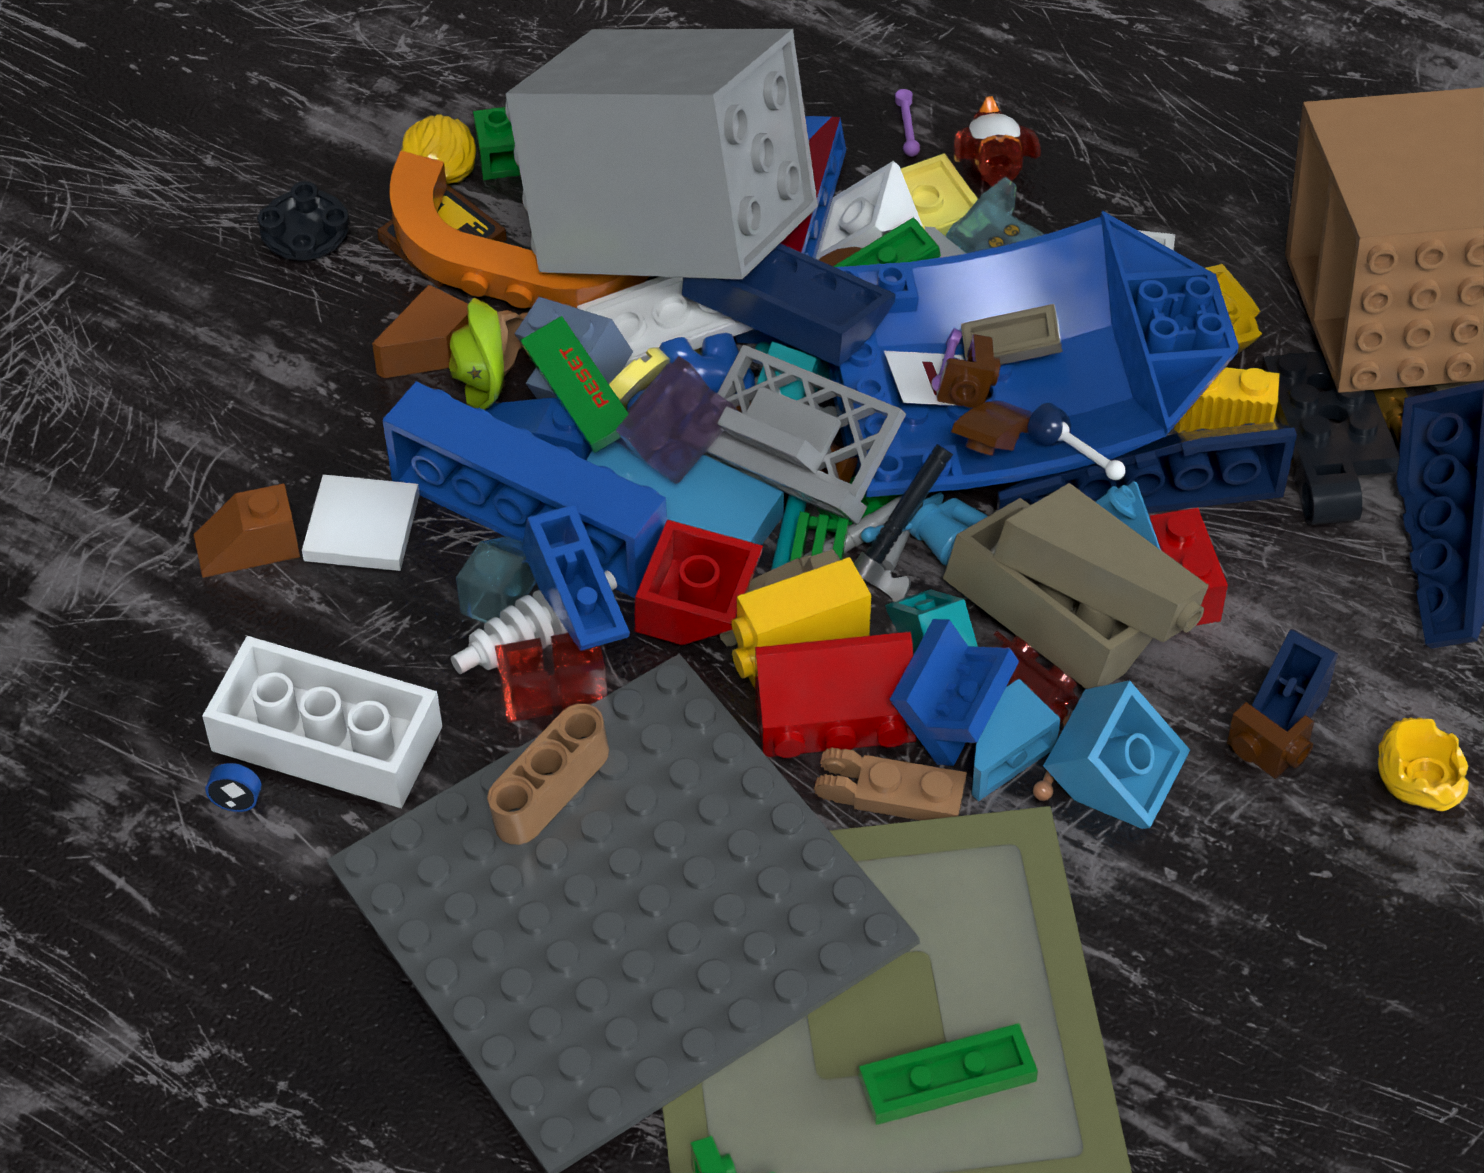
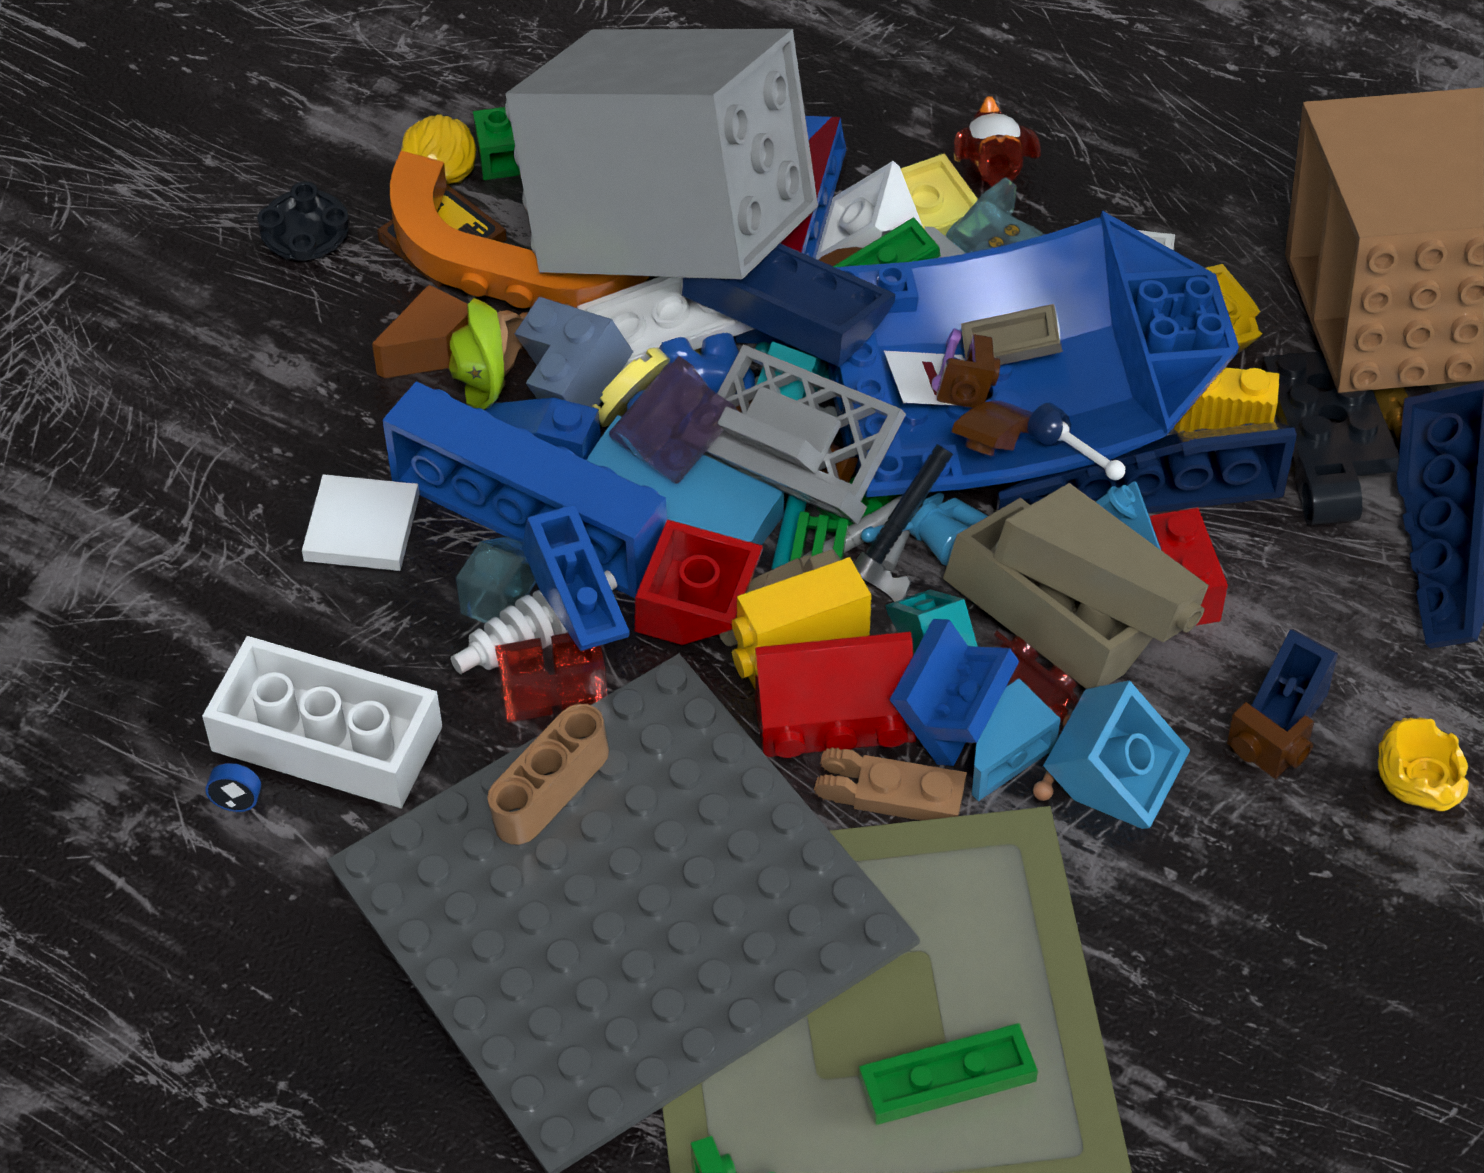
(248, 532): dark orange slope -> none
(576, 382): green tile -> none
(904, 99): medium lavender hinge -> none

